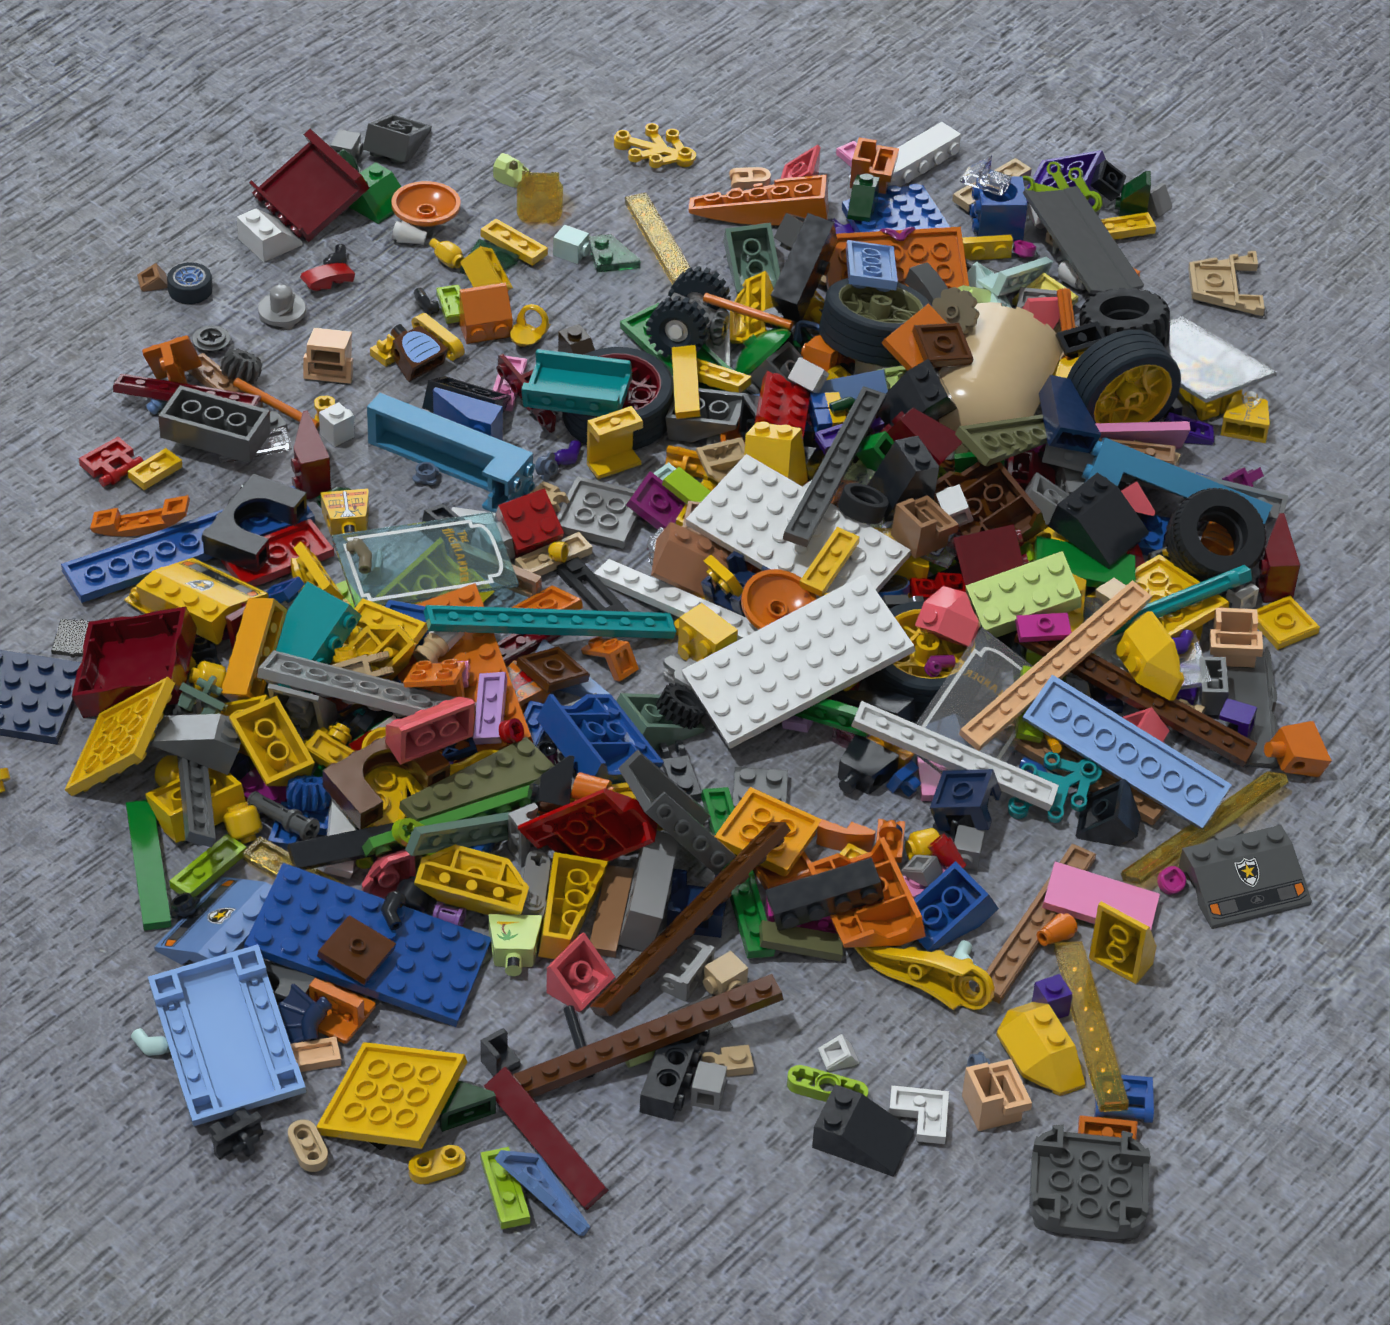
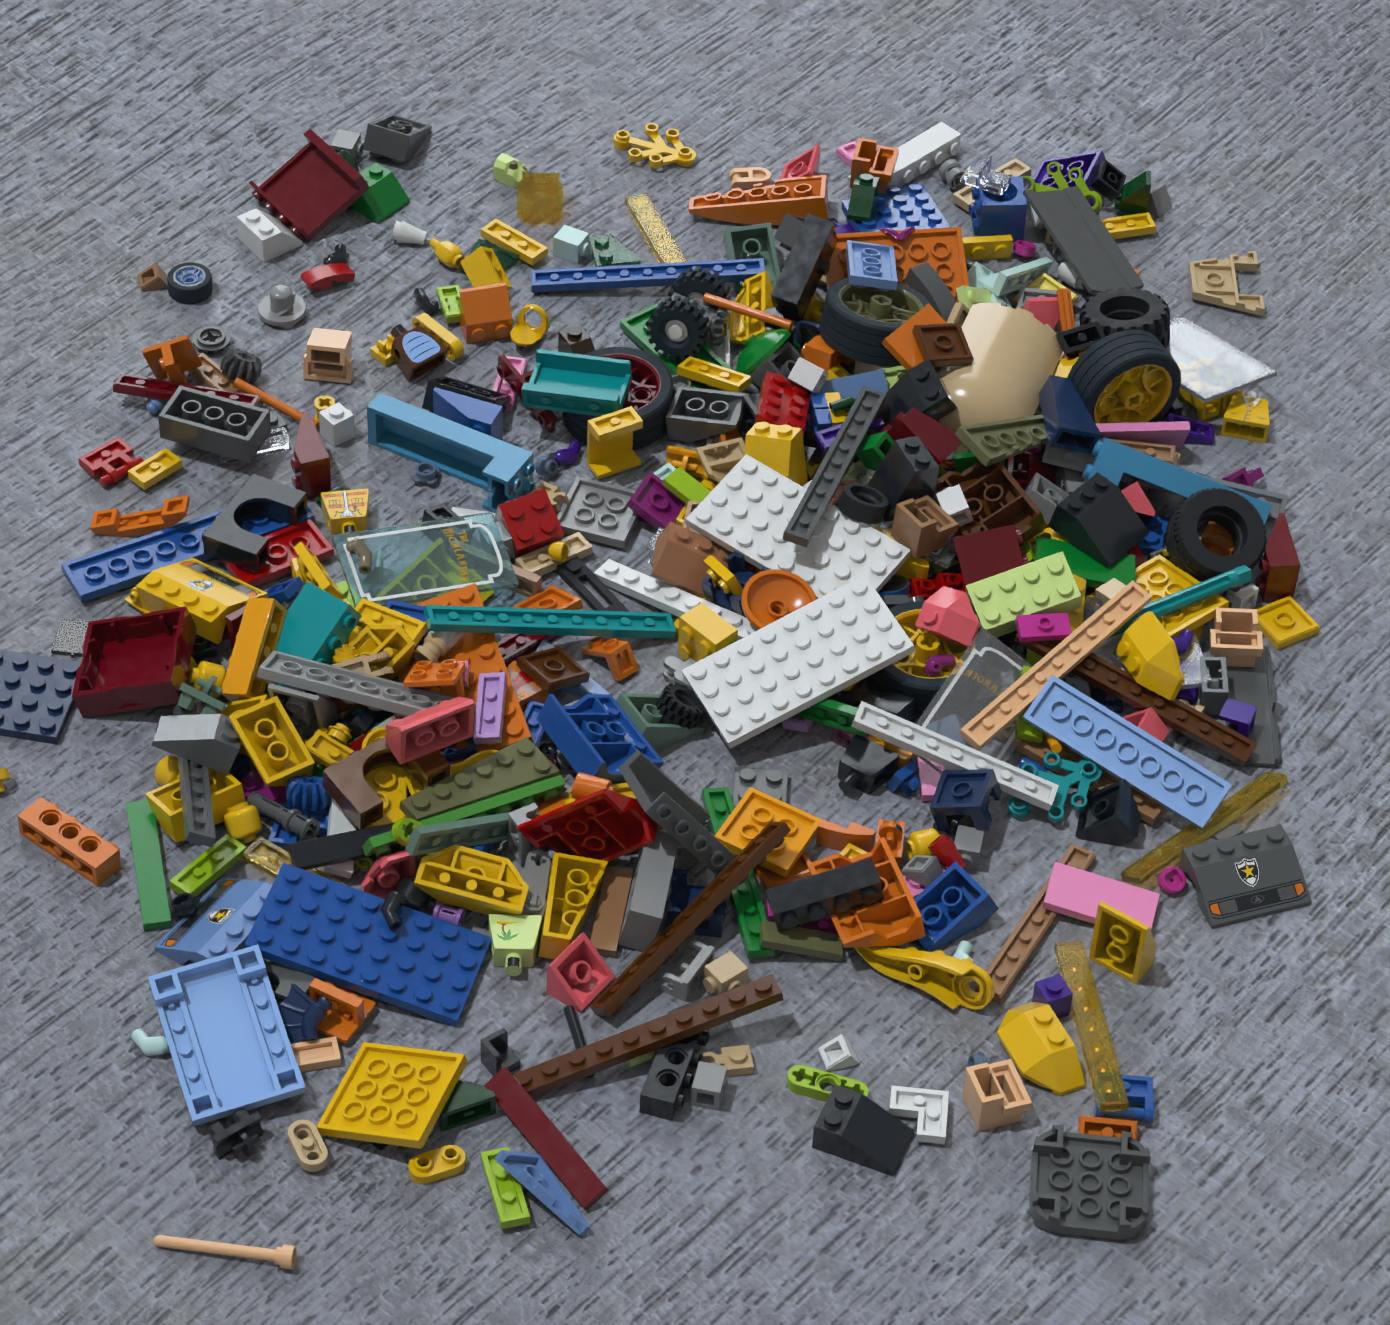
(69, 841): none -> orange brick
(120, 737): yellow plate -> none
(283, 1256): none -> light nougat piece
(356, 950): reddish brown plate -> none
(426, 203): orange dish -> none
(511, 731): red bush -> none
(553, 787): black slope -> none
(638, 275): none -> blue plate
(680, 769): hinge -> none
(685, 382): yellow tile -> none
(829, 561): yellow plate -> none
(951, 173): none -> light grey wheel
(957, 307): dark tan plant -> none
(1058, 929): orange cone -> none
(1299, 749): orange torso -> none

